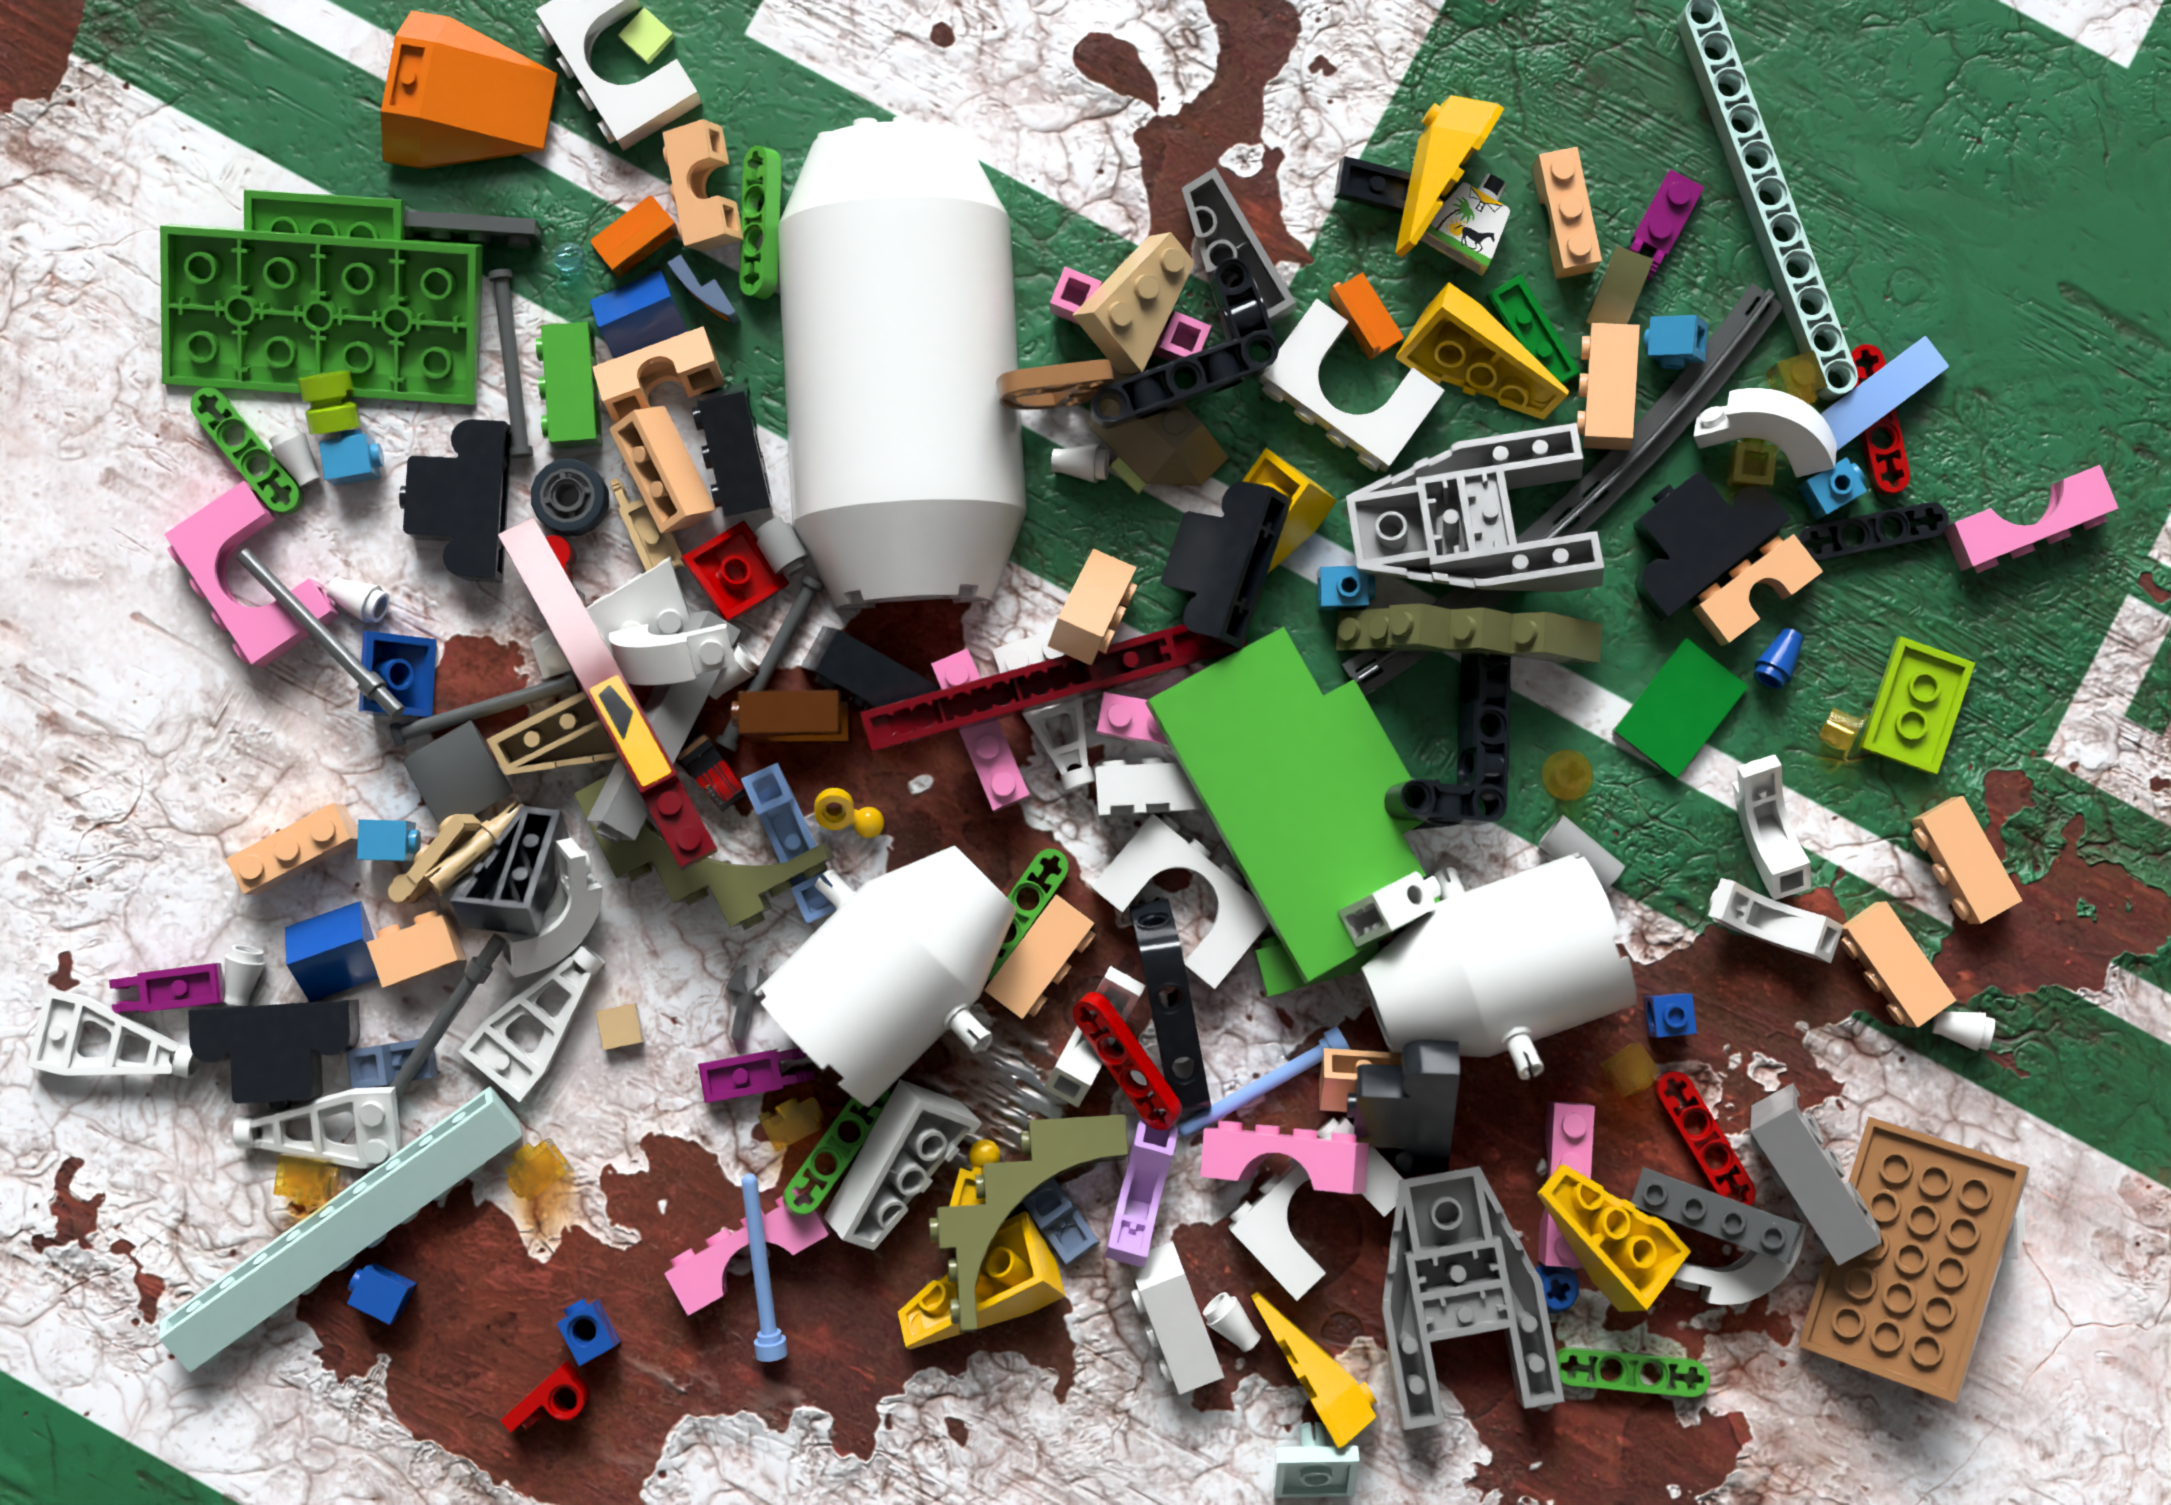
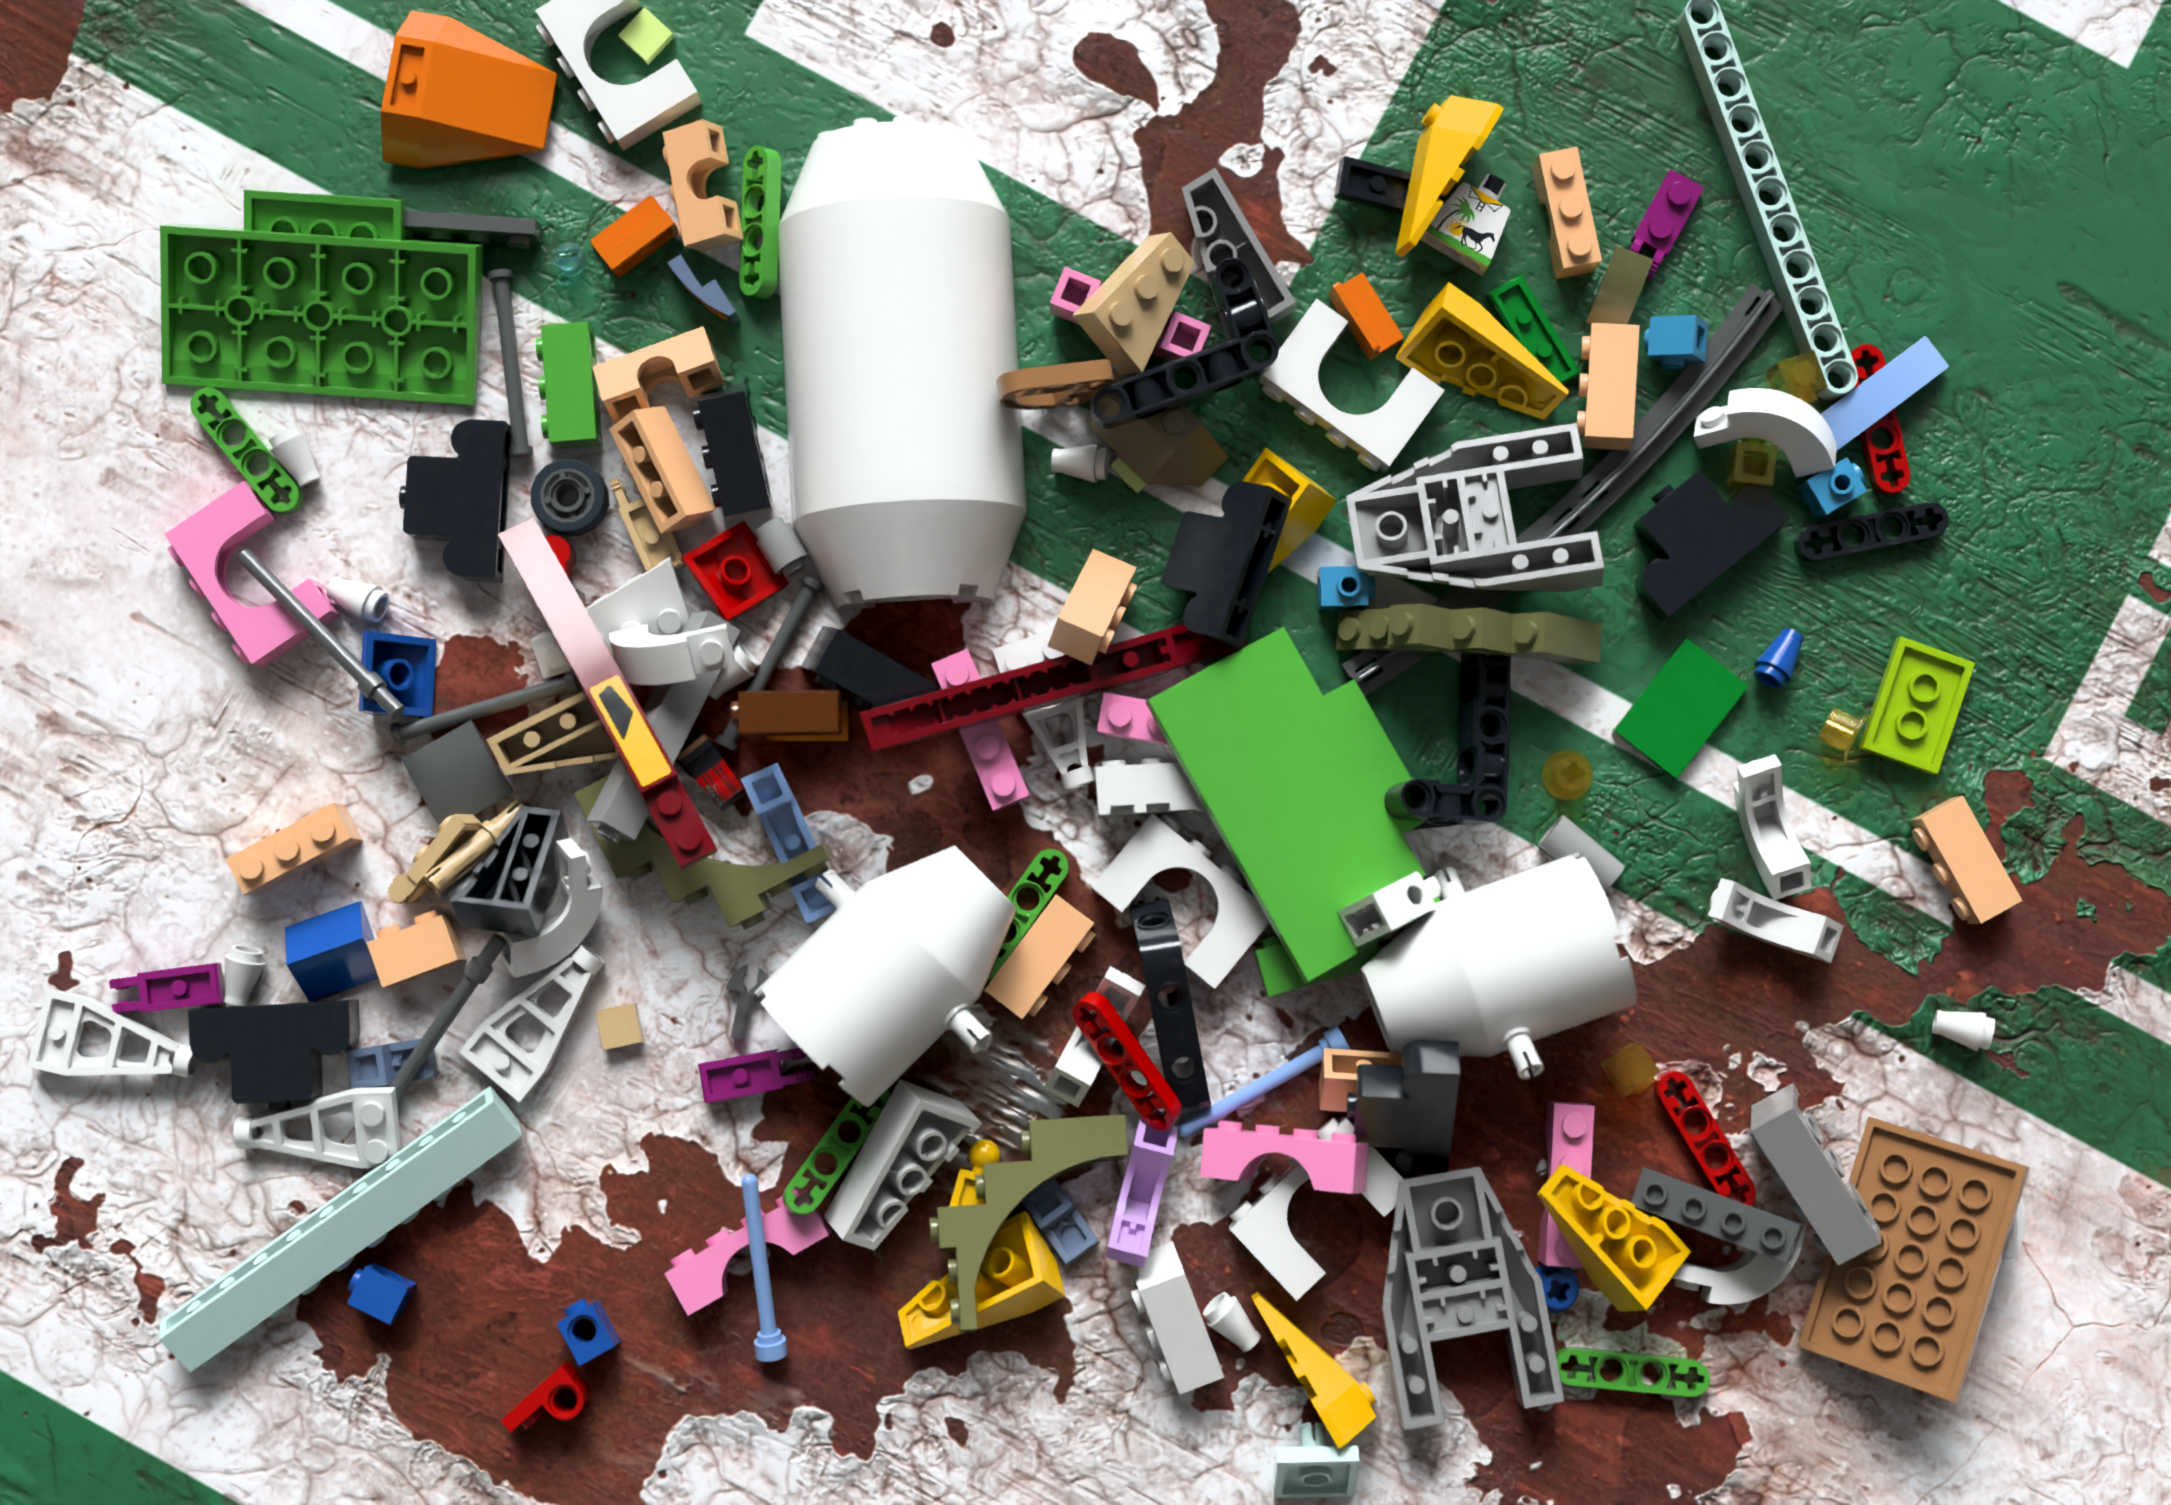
(306, 1178): clear yellow brick -> none
(329, 402): lime wheel -> none
(351, 458): dark azure brick -> none
(387, 840): dark azure brick -> none
(536, 1169): clear yellow brick -> none
(638, 315): blue slope -> none
(792, 1122): clear yellow brick -> none
(867, 821): yellow plate -> none
(1670, 1015): blue brick -> none
(1727, 609): light nougat arch -> none
(1895, 965): light nougat brick -> none
(2072, 502): bright pink arch -> none

